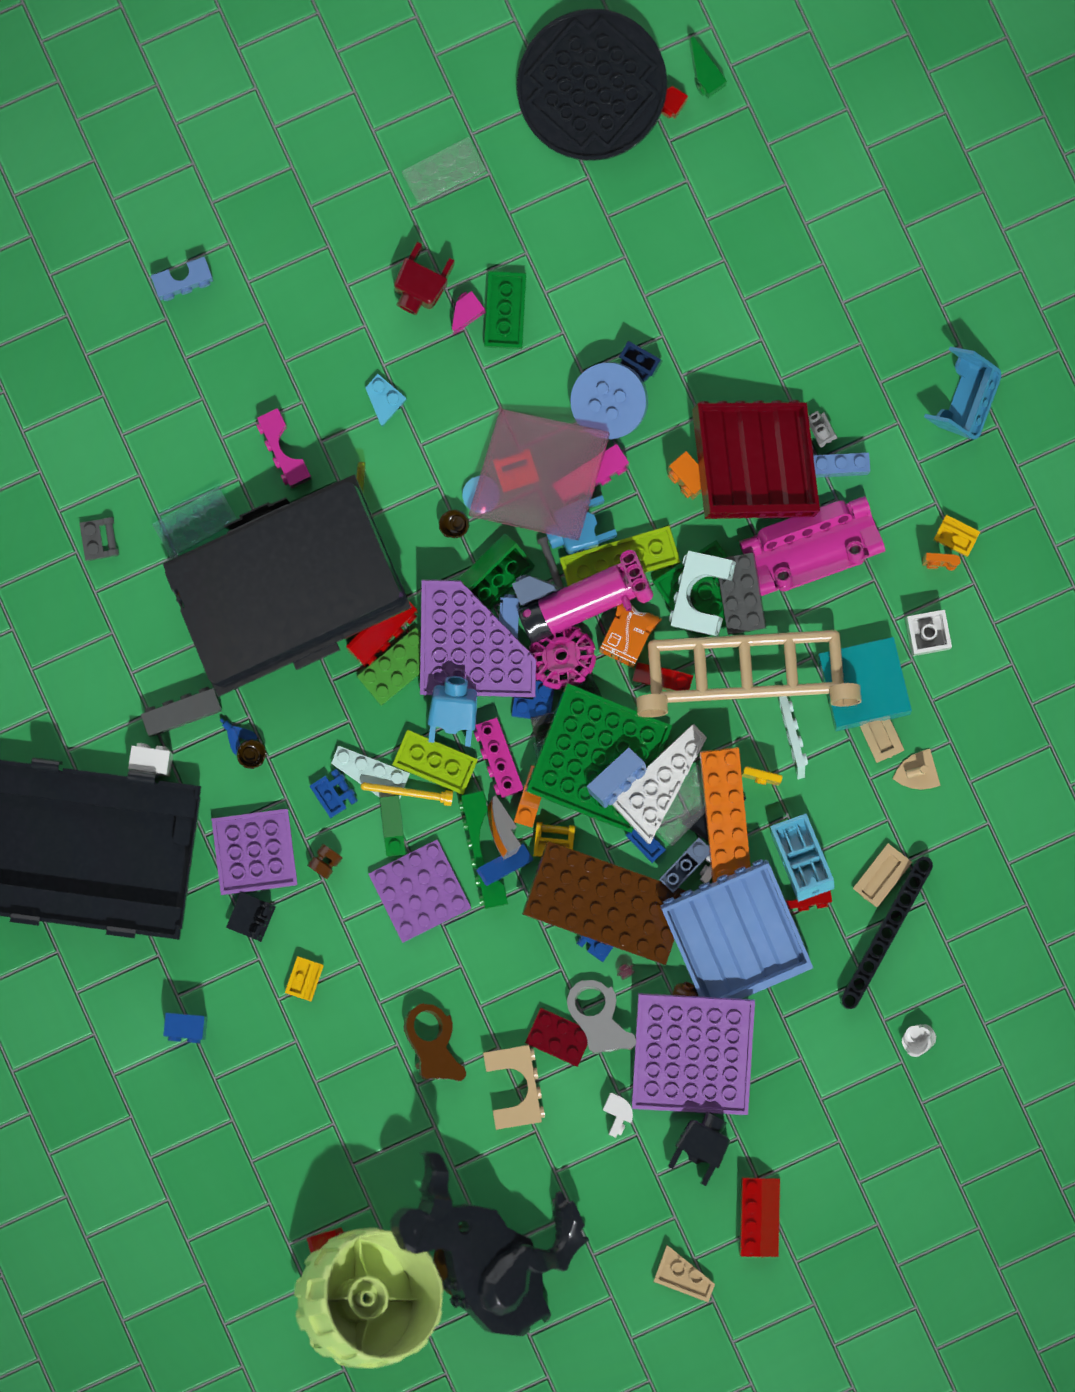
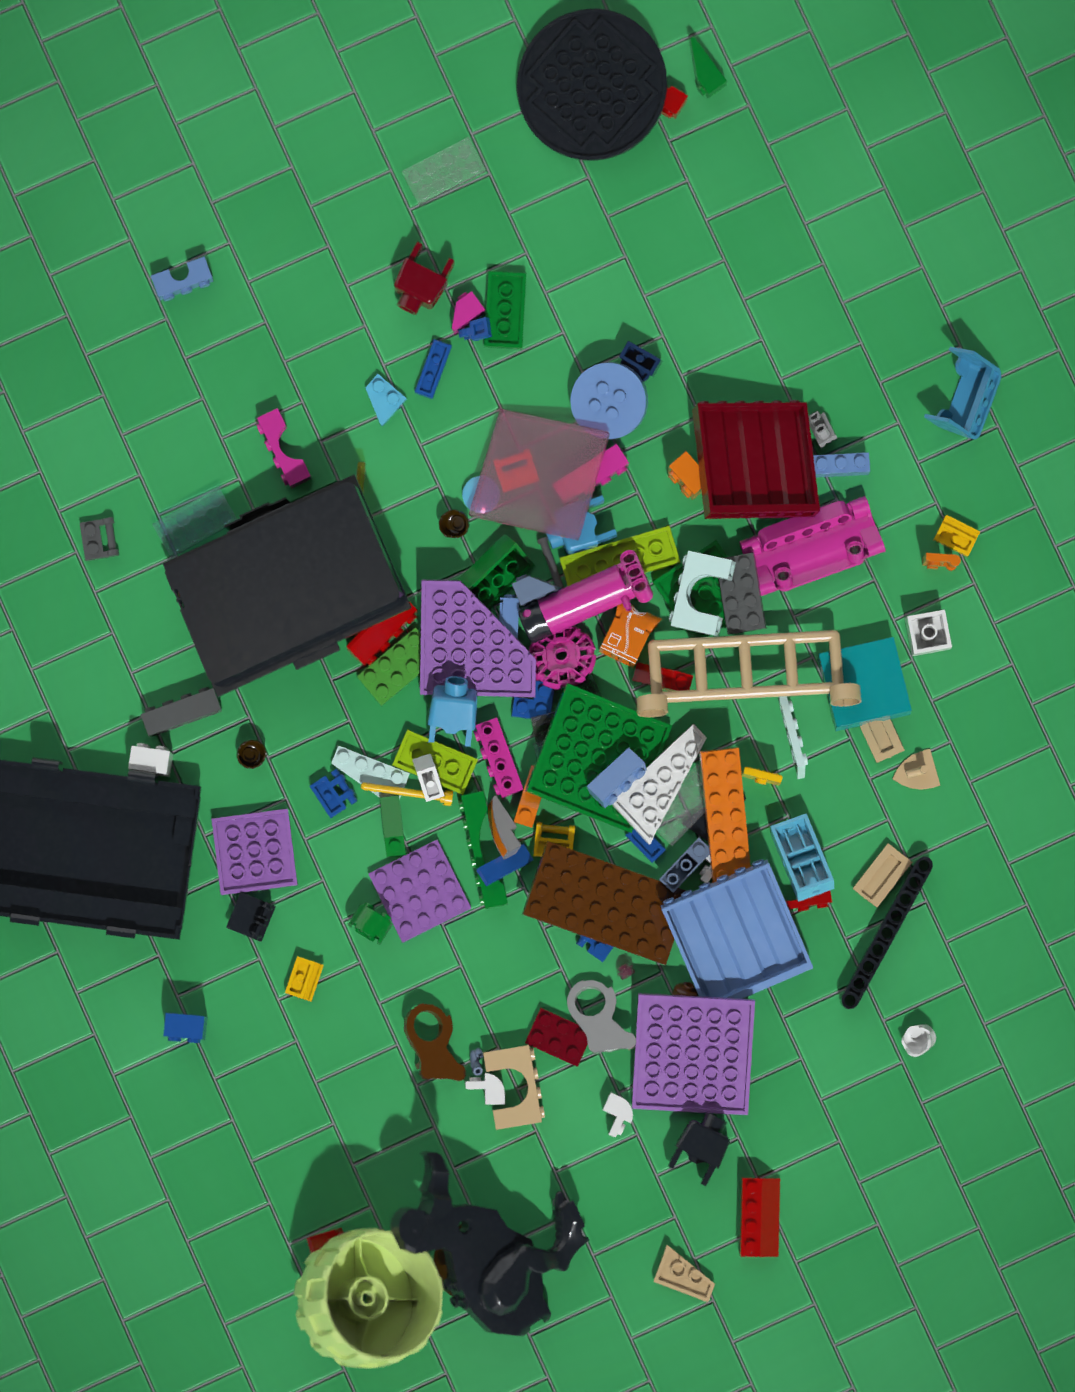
(235, 733): blue piece -> none
(321, 867): reddish brown wheel -> none
(370, 923): none -> green brick
(428, 777): none -> white slope
(433, 369): none -> blue tile
(474, 1062): none -> sand blue arm
(478, 330): none -> blue plate
(493, 1088): none -> white brick

